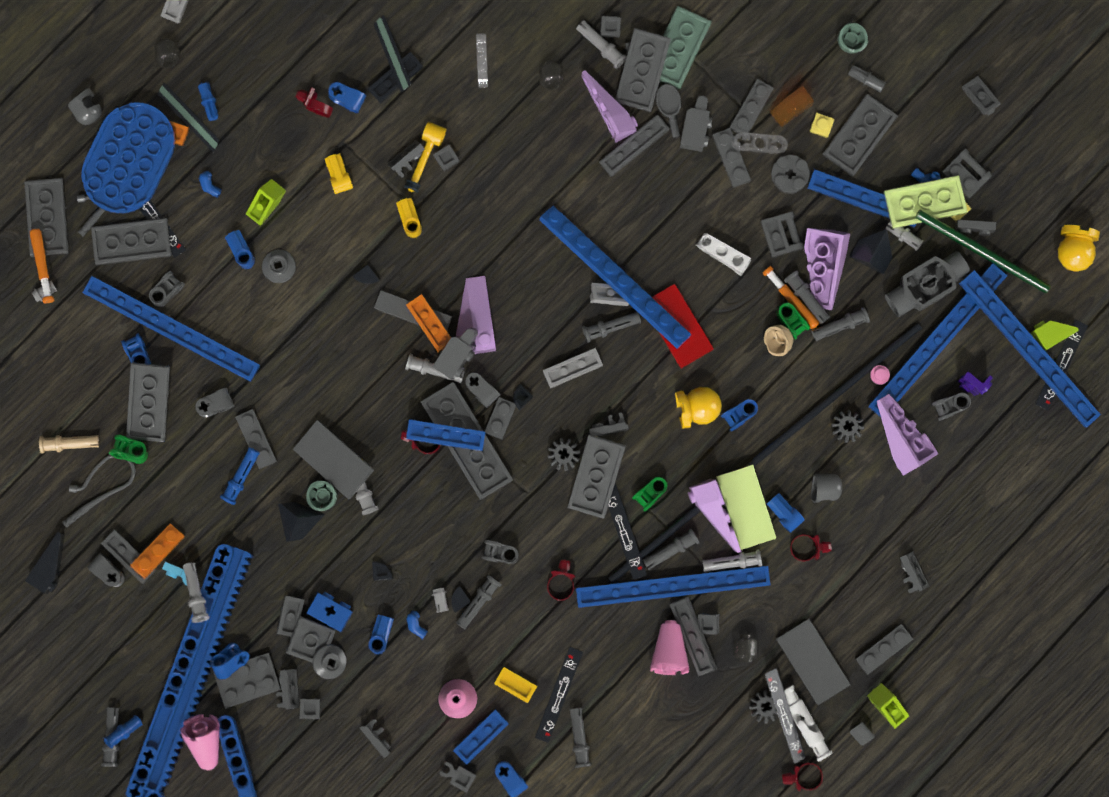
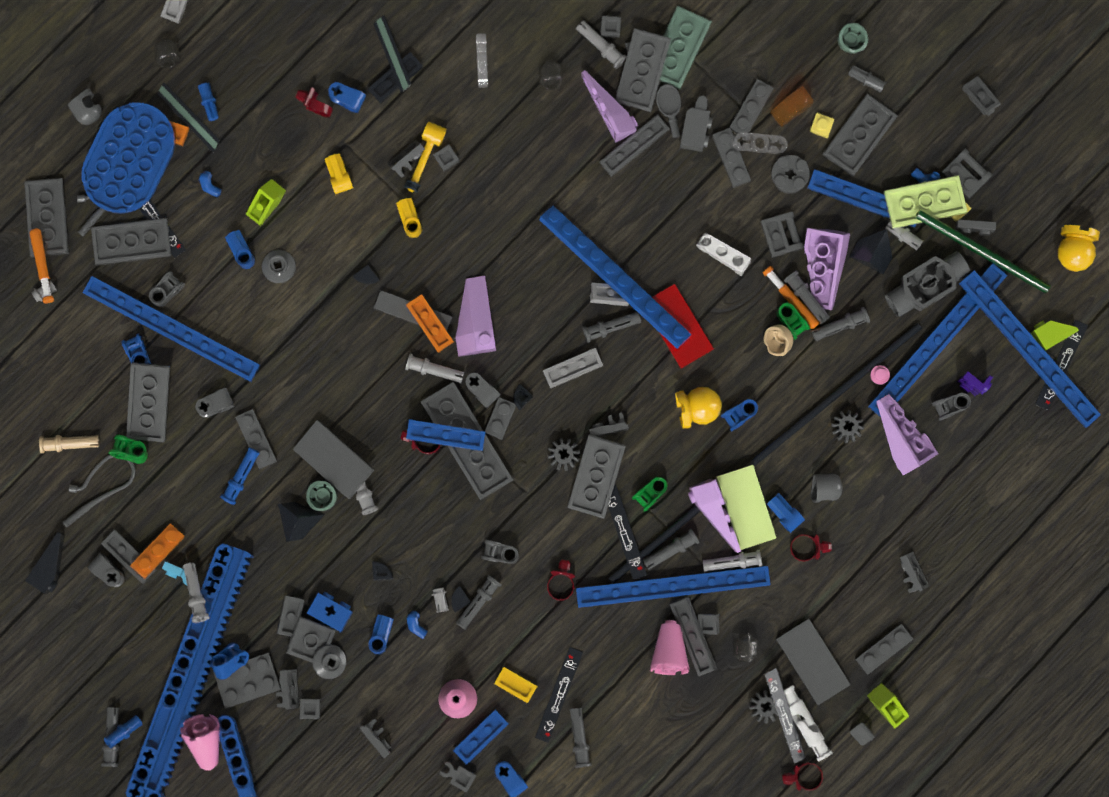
(456, 353): dark grey hinge -> none

